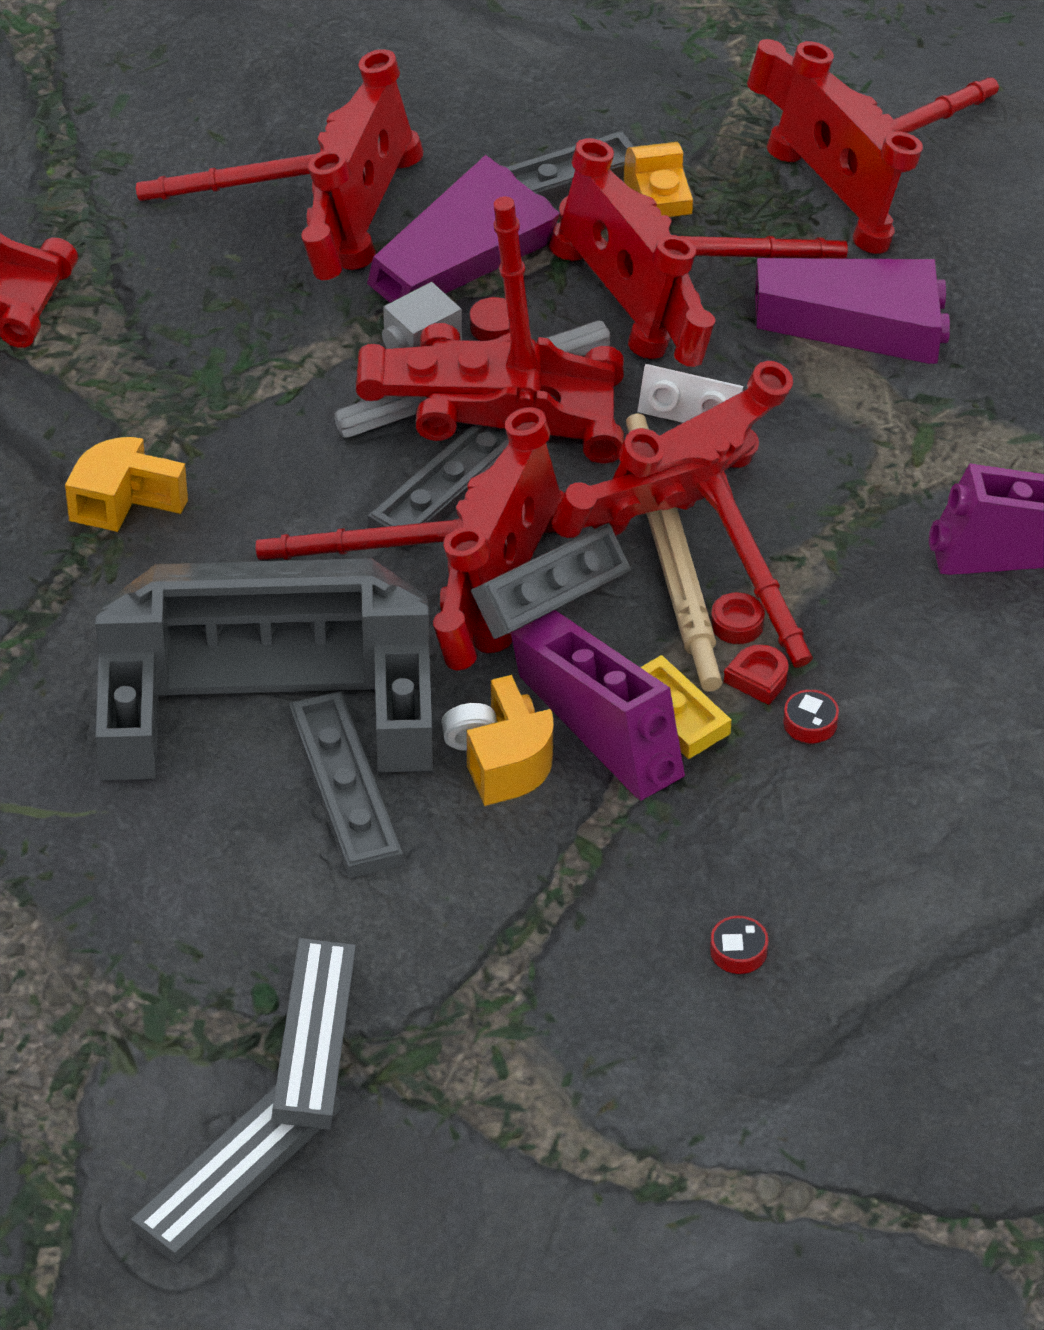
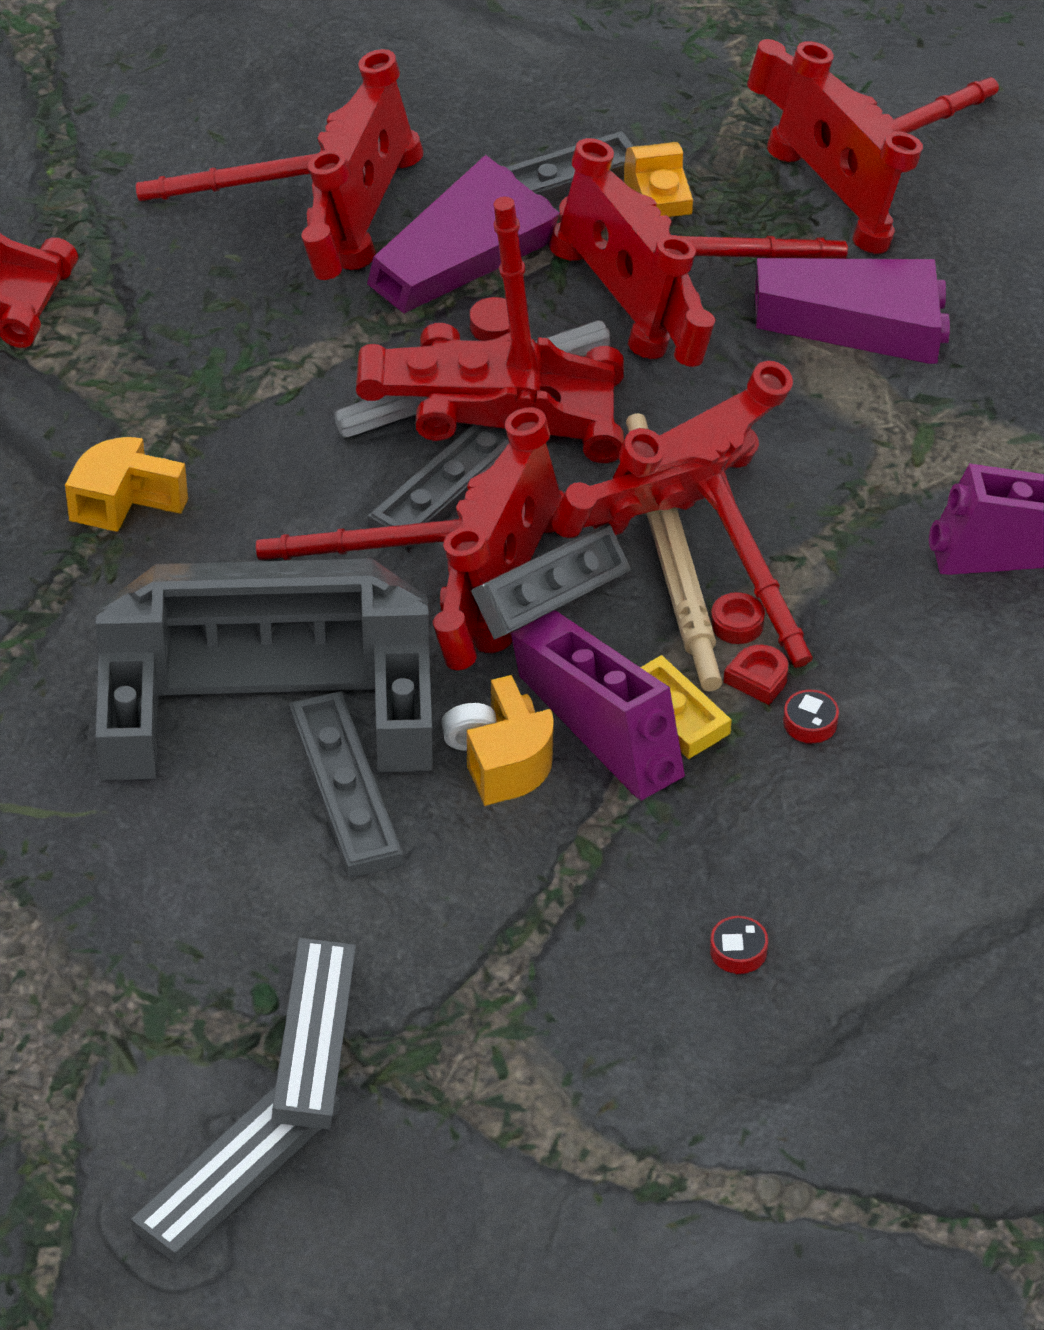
(414, 312): light grey brick -> none
(680, 394): white hinge -> none

